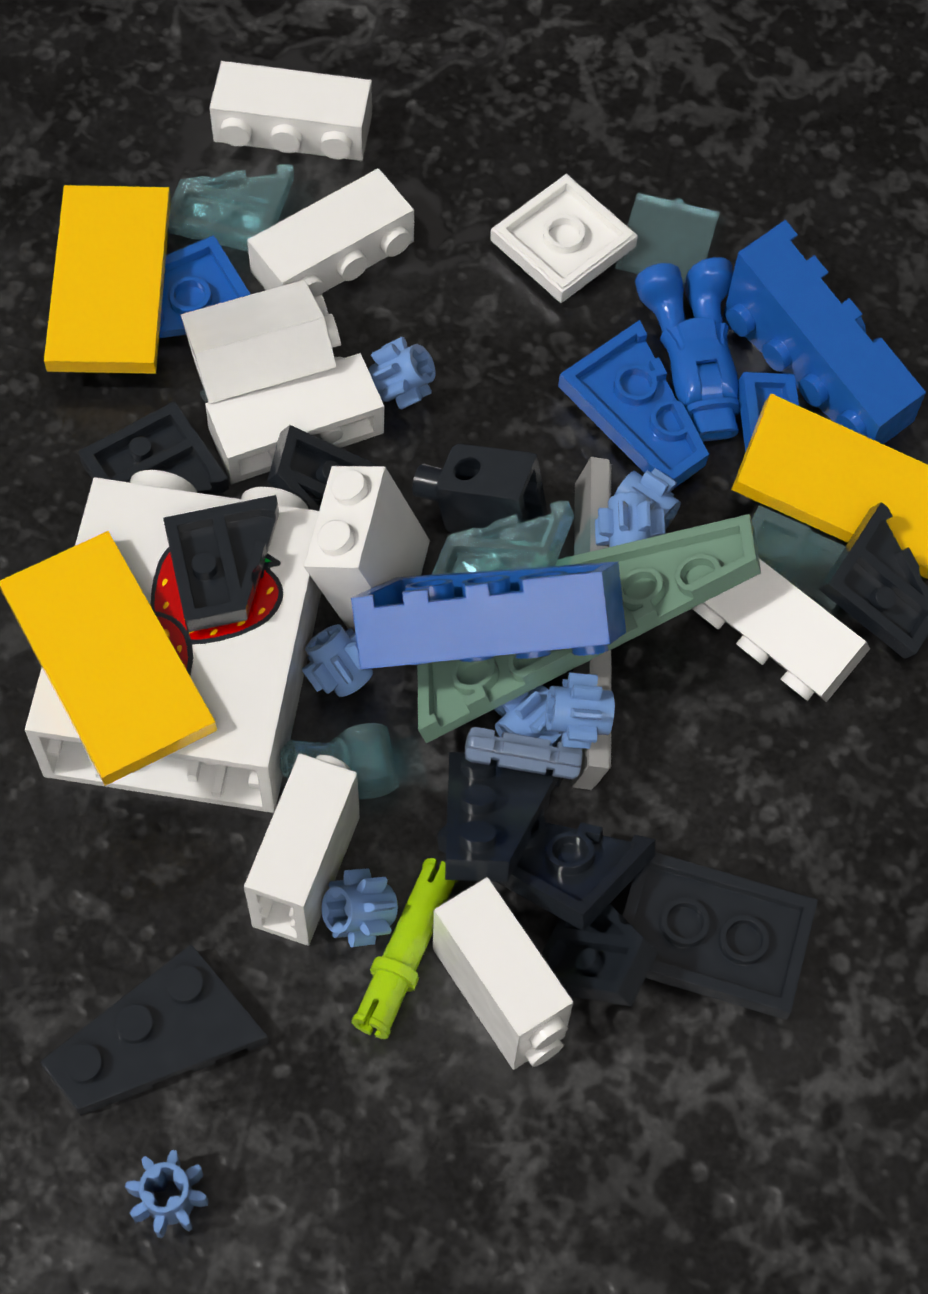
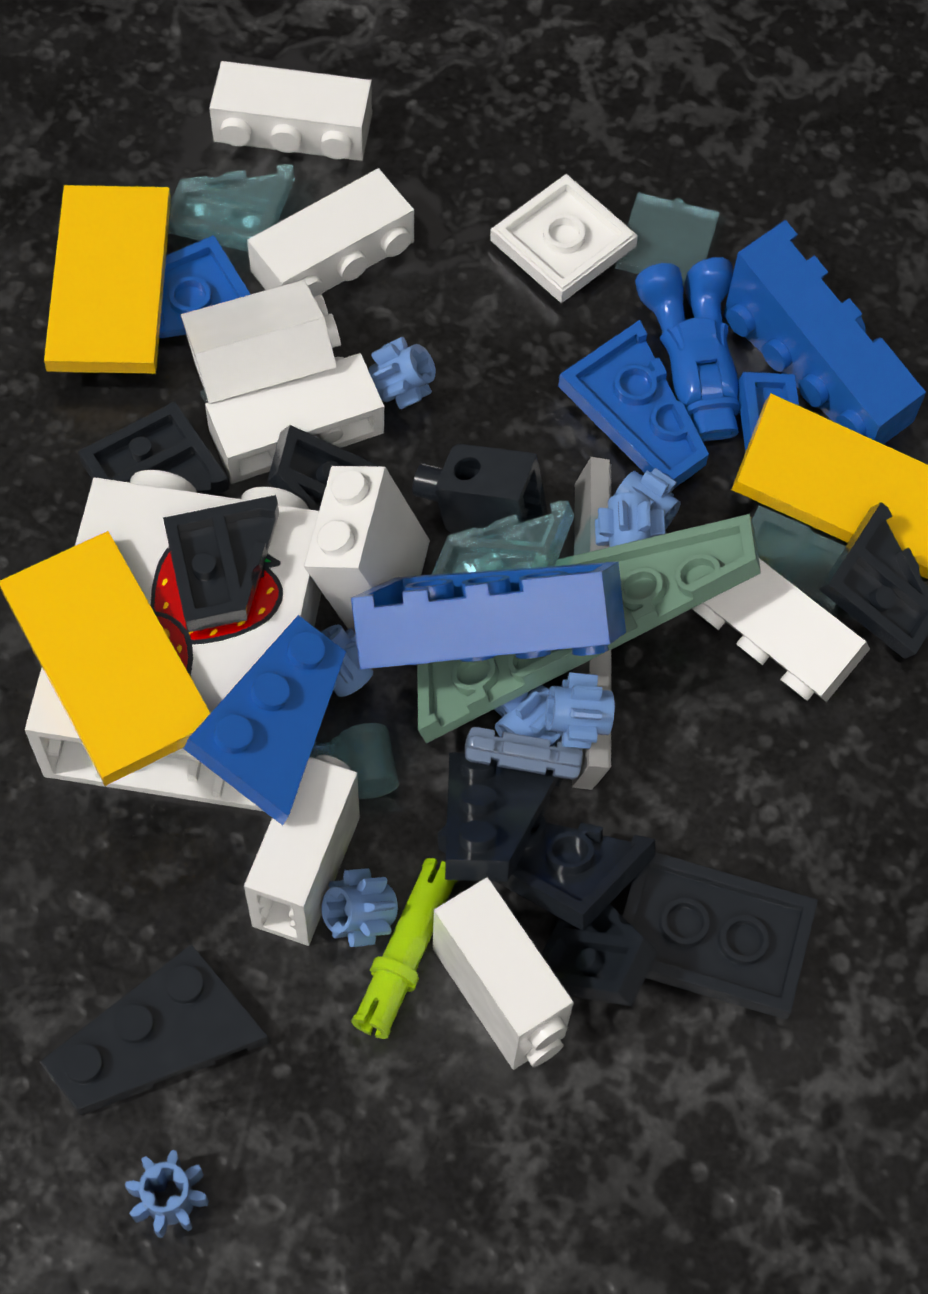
(271, 719): none -> blue wing

